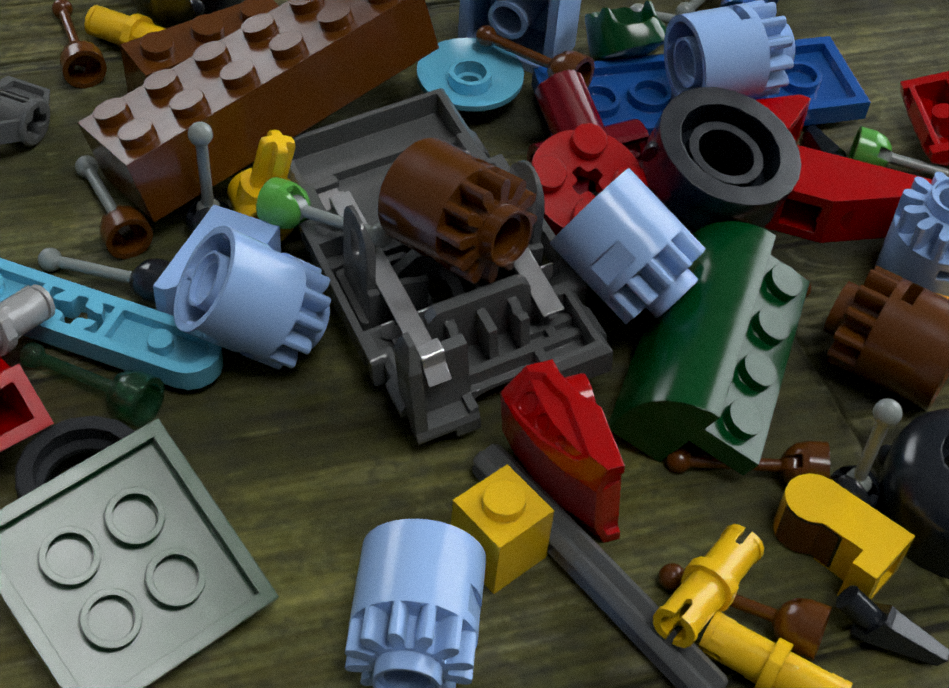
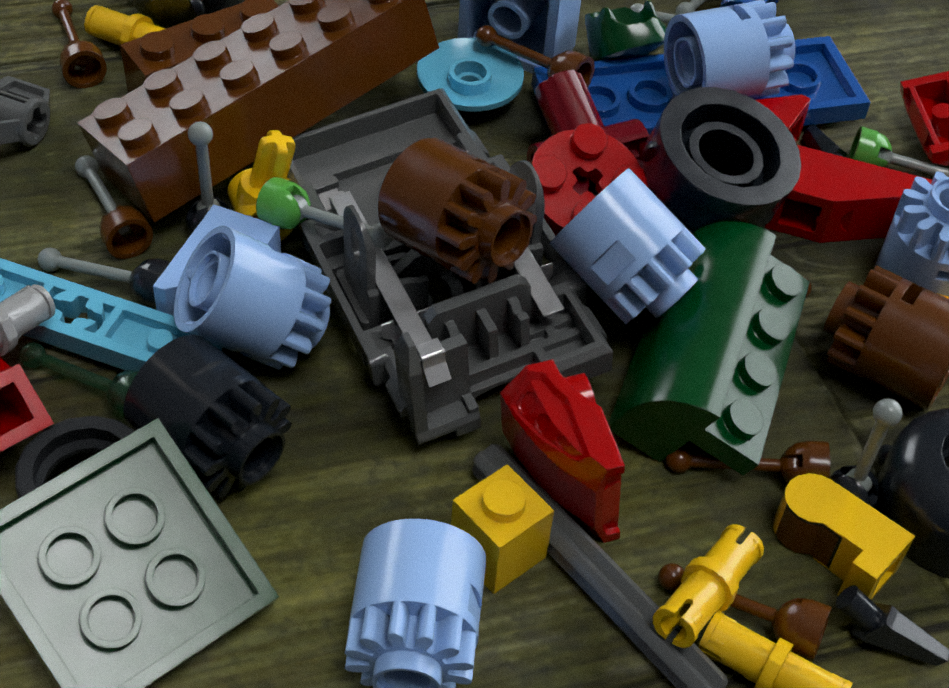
(213, 412): none -> black gear

